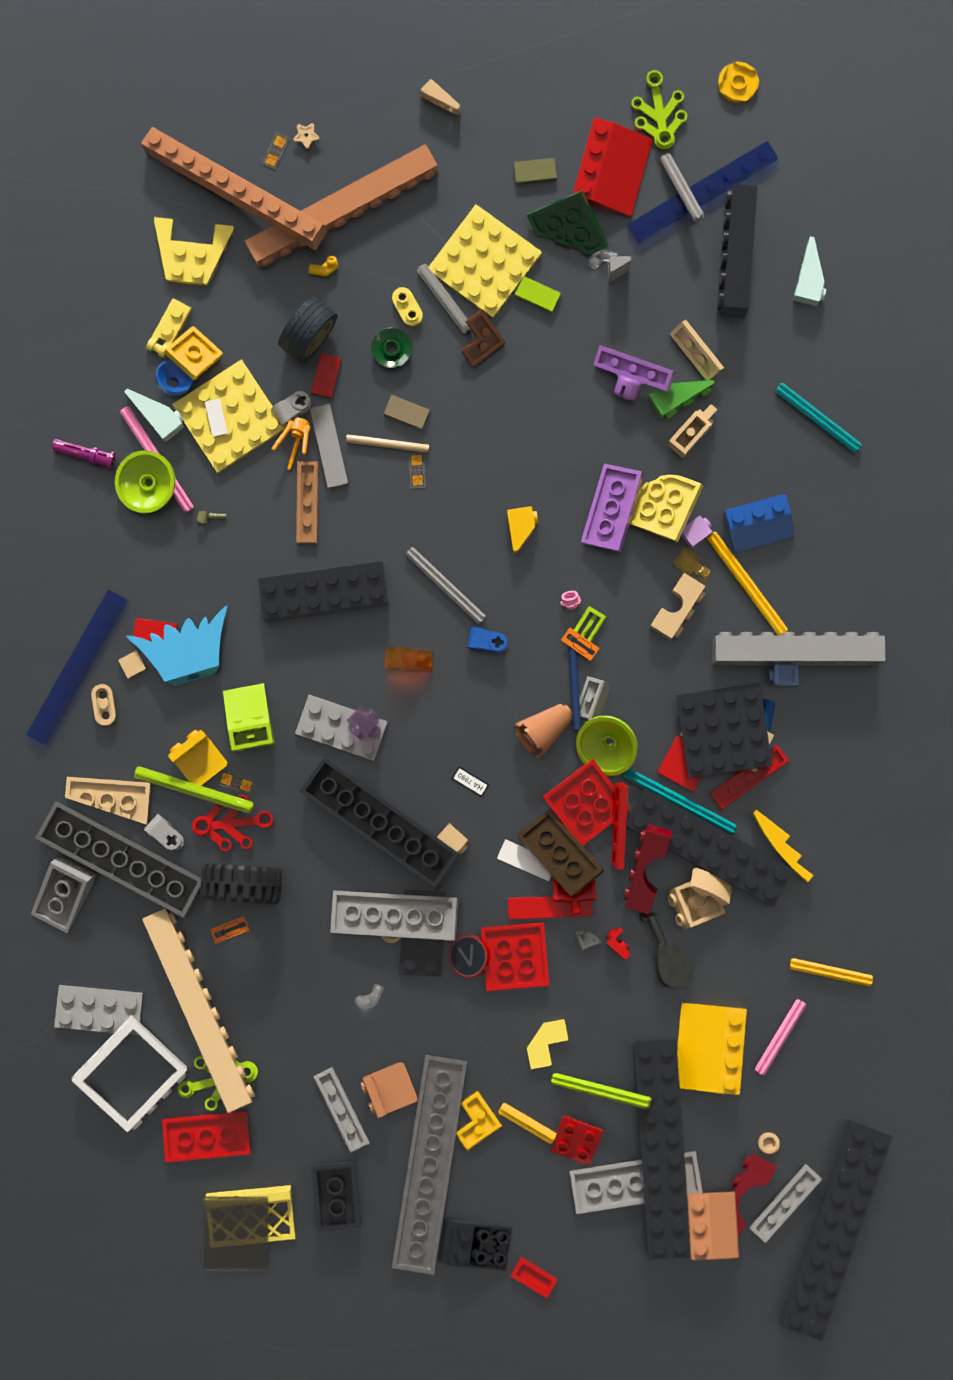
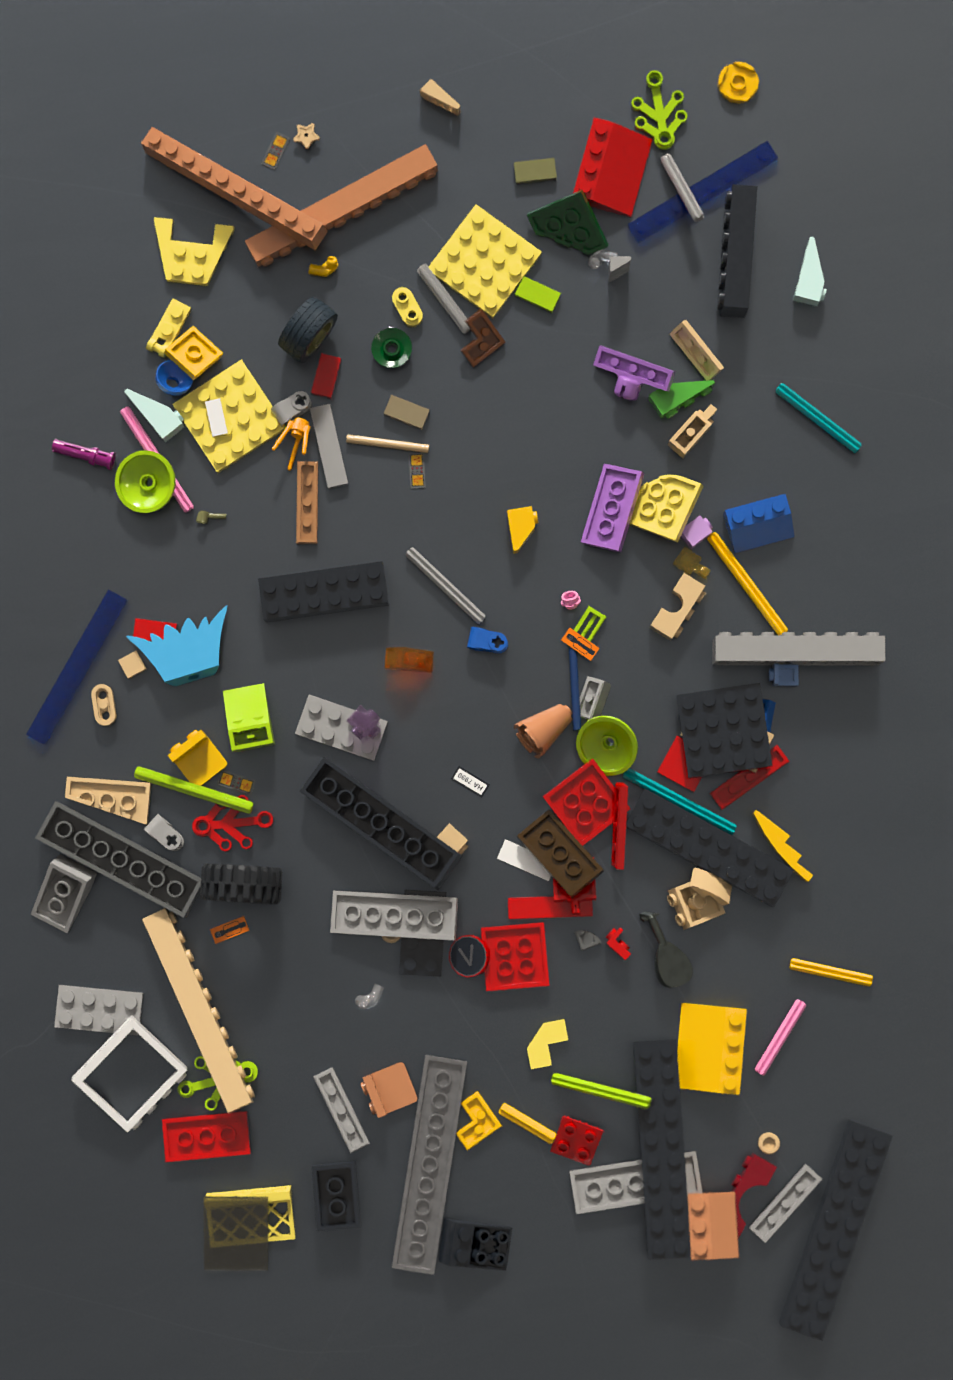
(534, 1277): red tile -> none
(642, 892): dark red arch -> none

